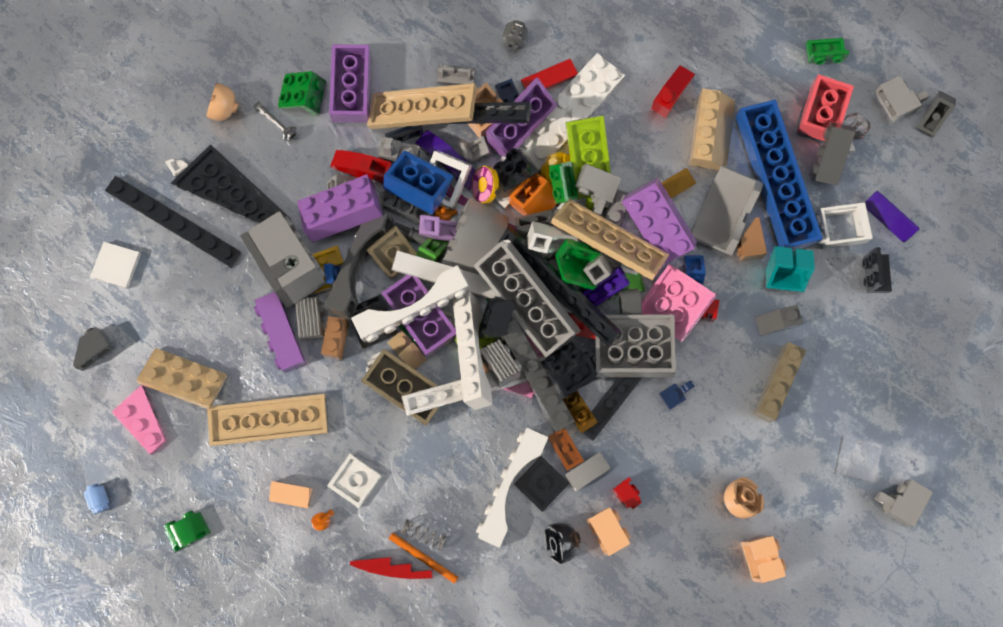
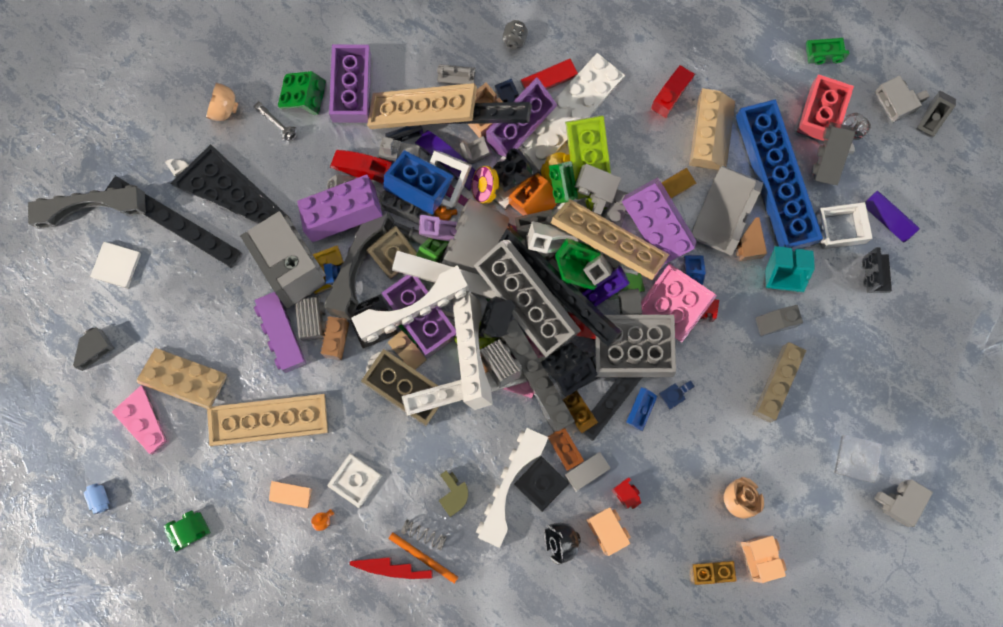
(50, 212): none -> dark grey arch
(457, 498): none -> olive brick
(641, 409): none -> blue plate
(714, 572): none -> pearl gold slope

